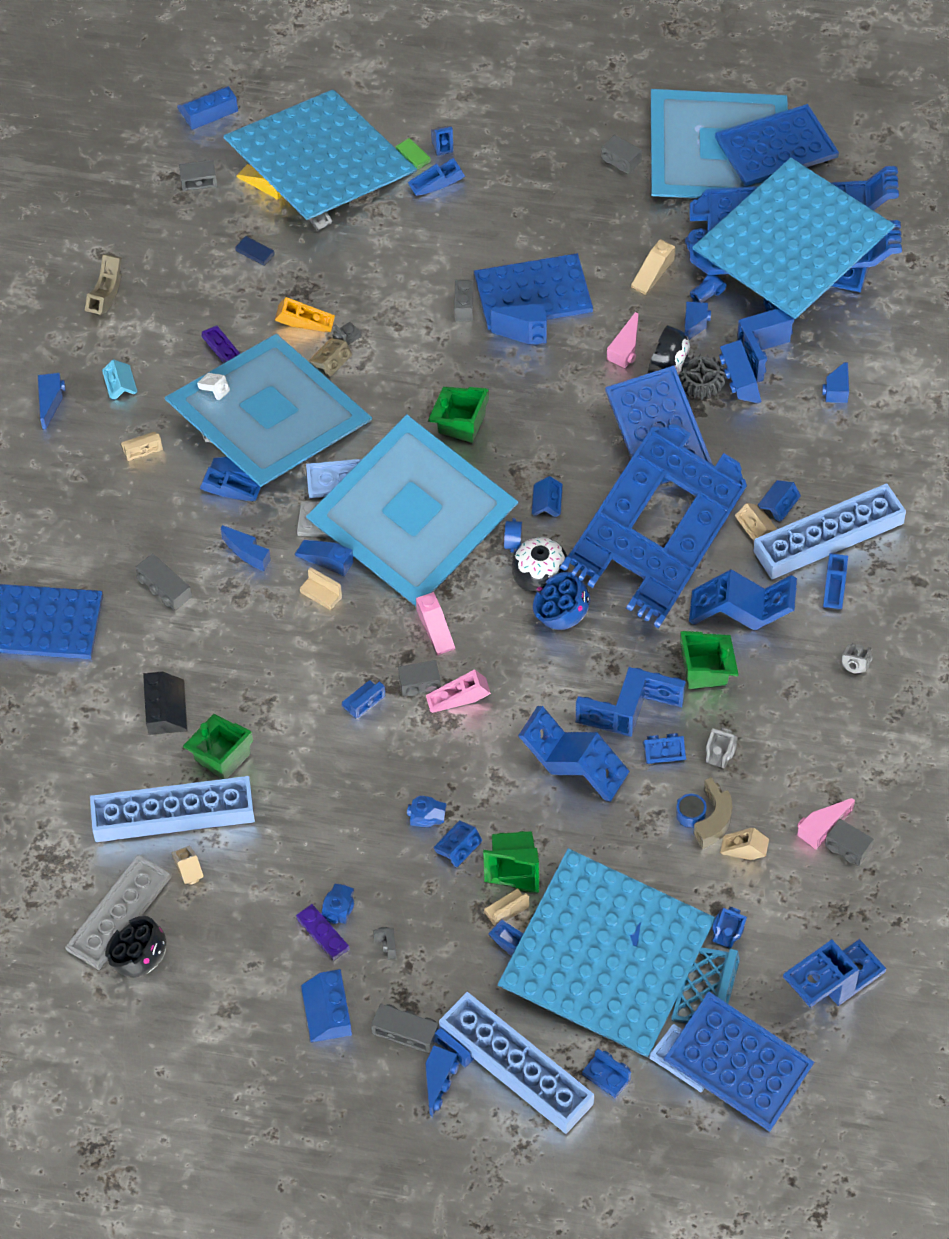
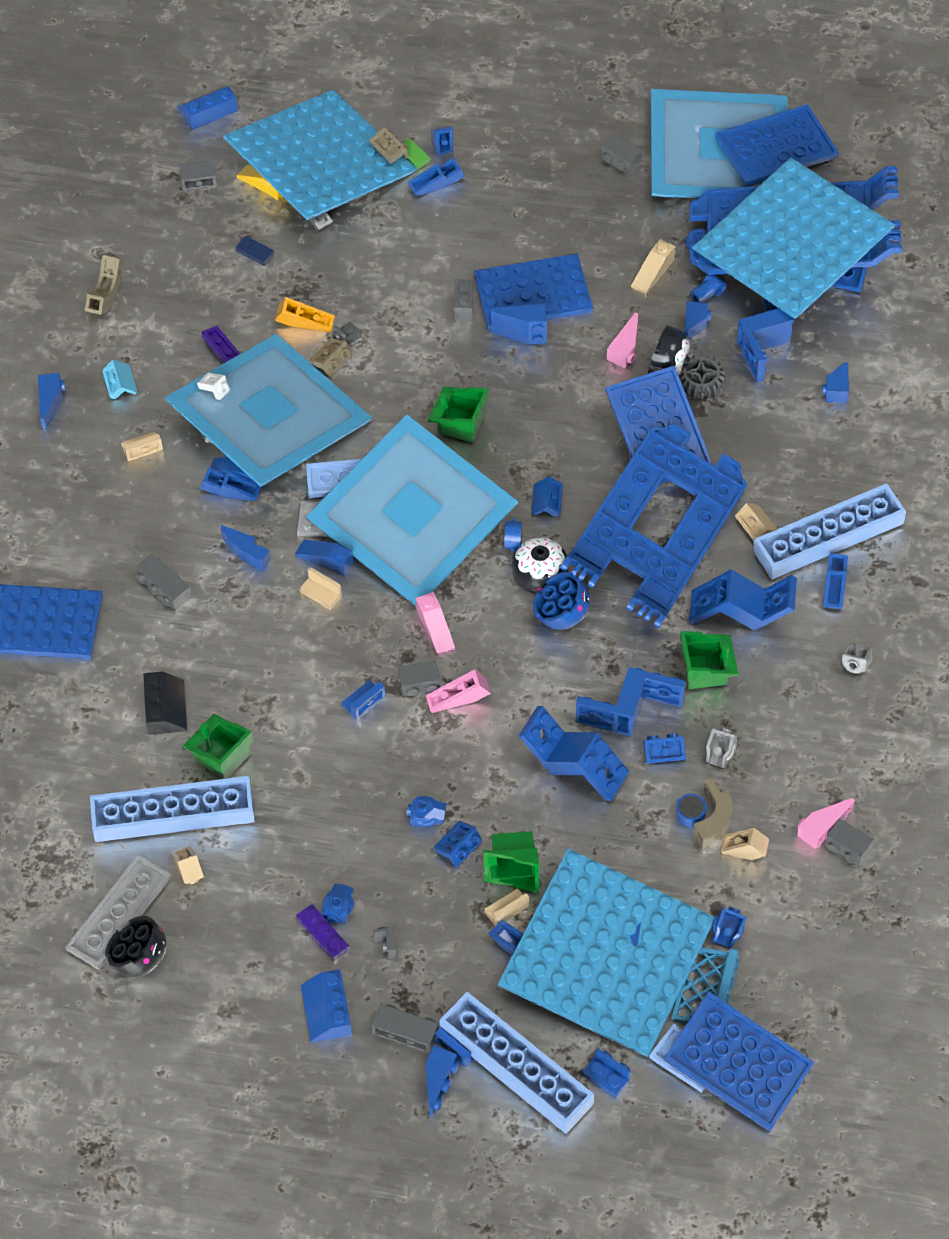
(388, 145): none -> dark tan bracket
(740, 372): blue slope -> none
(780, 499): blue panel -> none
(834, 972): blue bracket -> none

